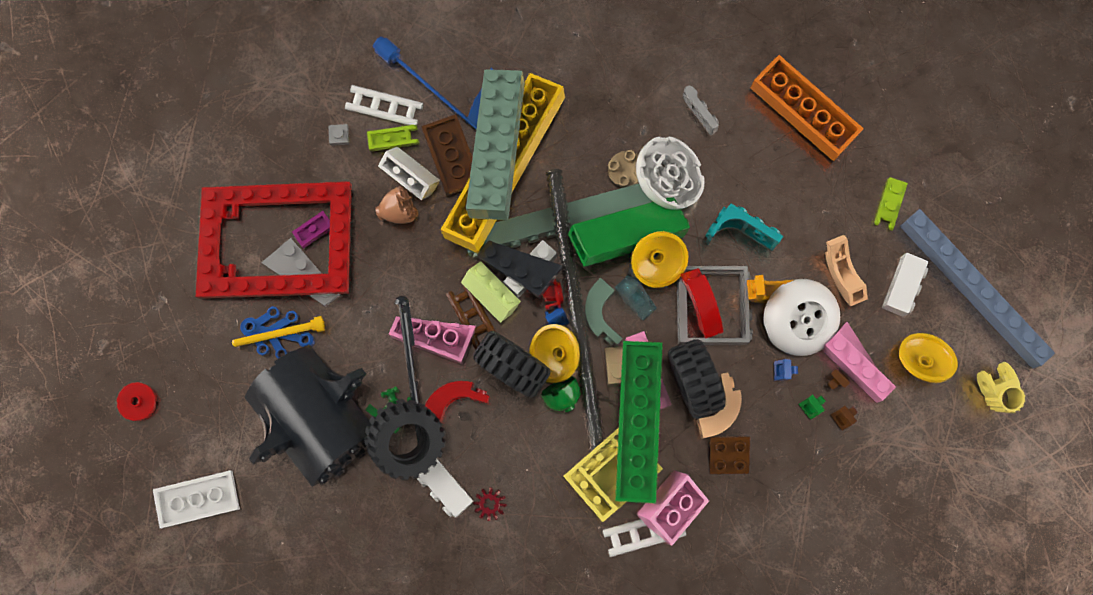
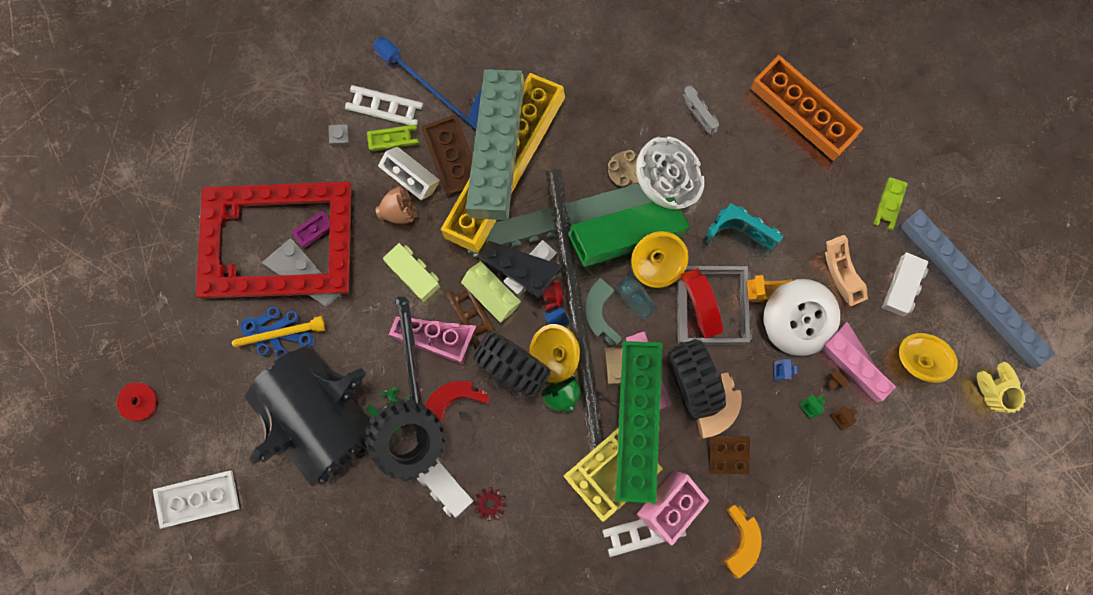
(412, 271): none -> yellowish green brick
(750, 545): none -> light orange arch

